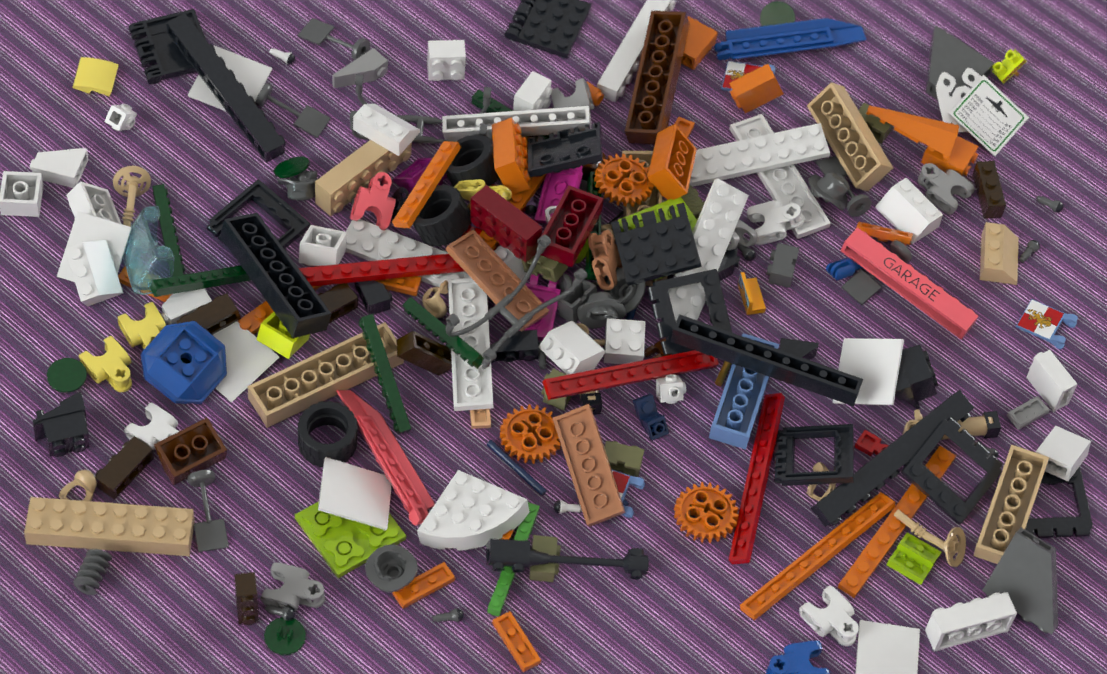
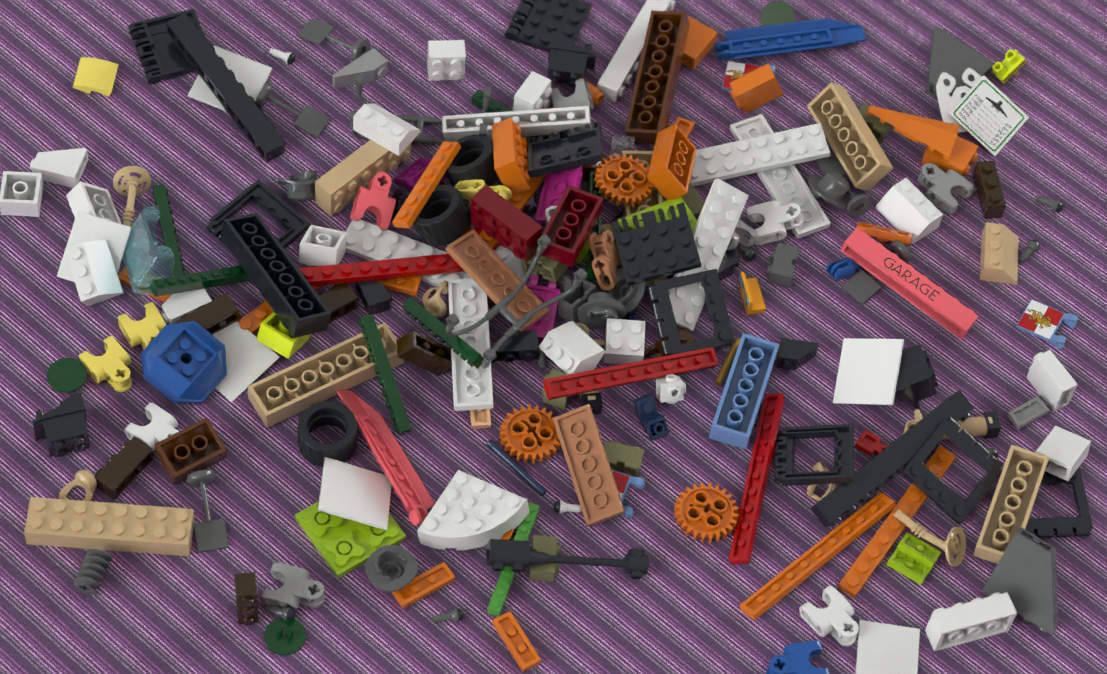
(121, 117): white brick -> none
(291, 167): dark green piece -> none
(568, 60): none -> black piece
(622, 143): none -> clear brick
(766, 360): black brick -> none

